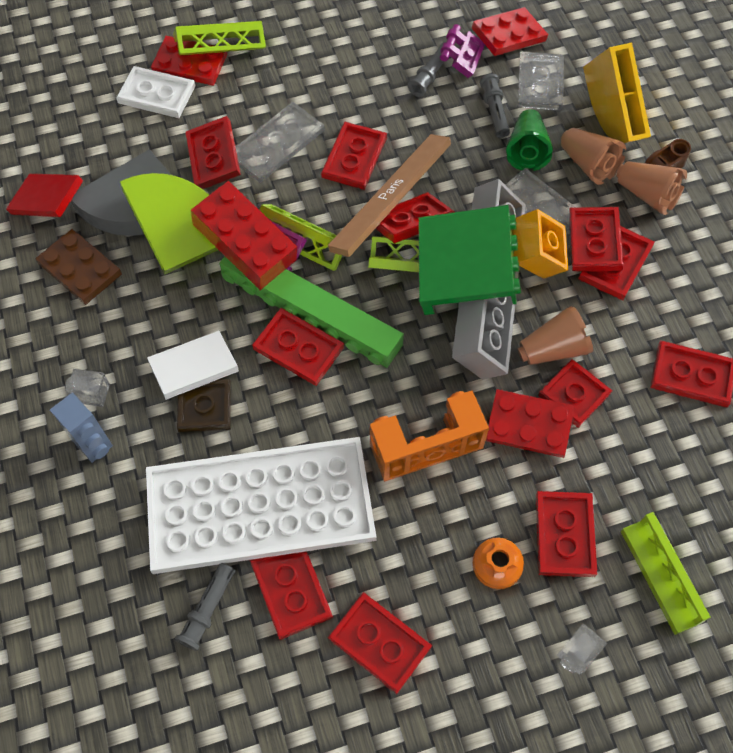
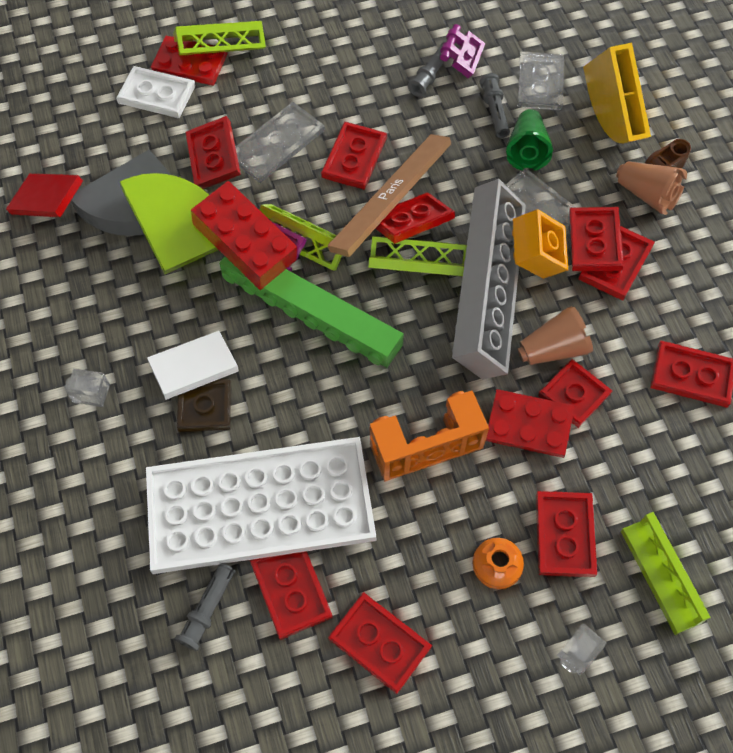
(78, 266): reddish brown plate -> none
(82, 427): sand blue brick -> none
(298, 346): red plate -> none
(467, 257): green panel -> none
(509, 31): red plate -> none
(594, 153): nougat cone -> none

